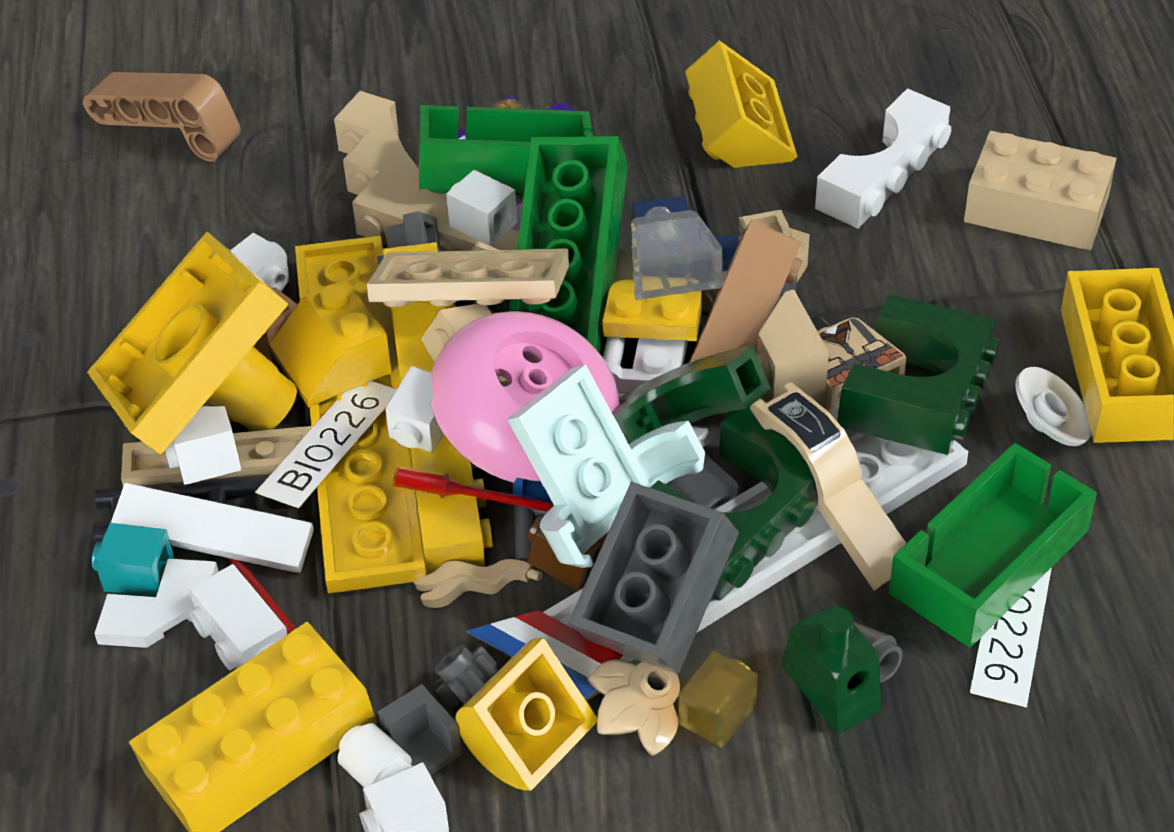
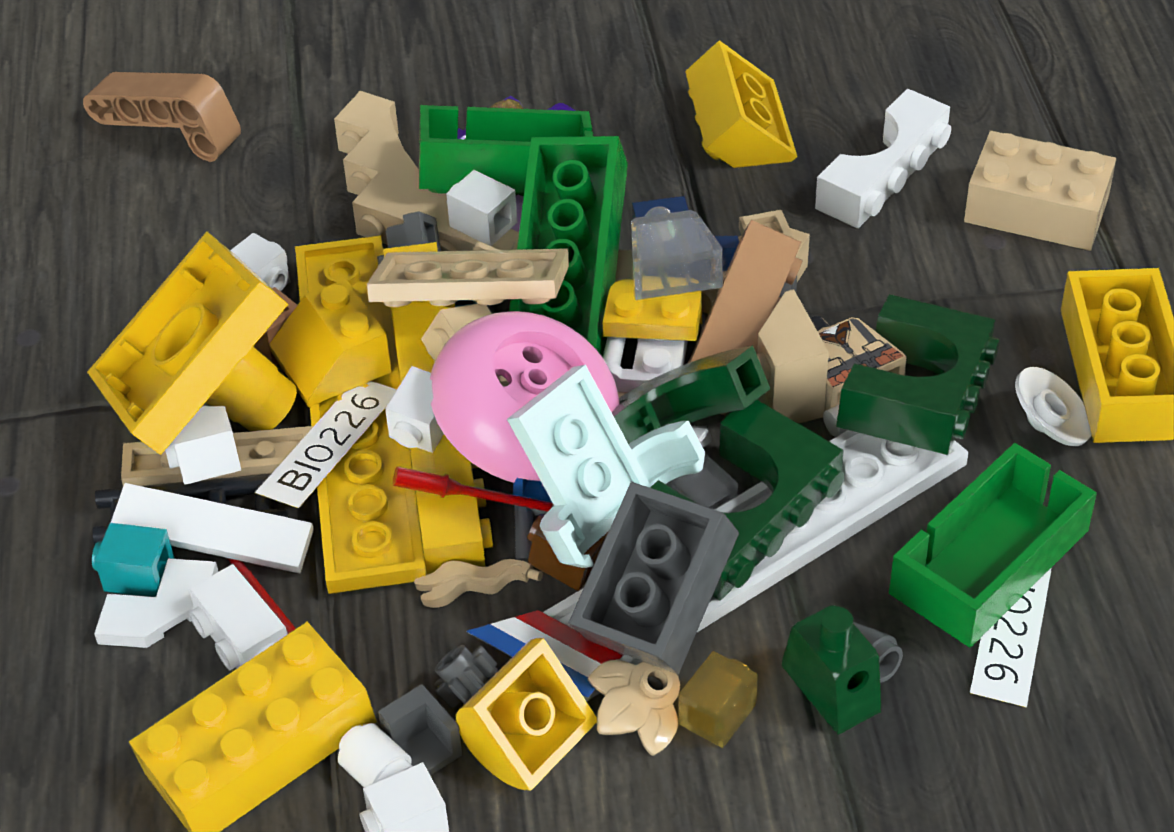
(841, 492): tan piece -> none

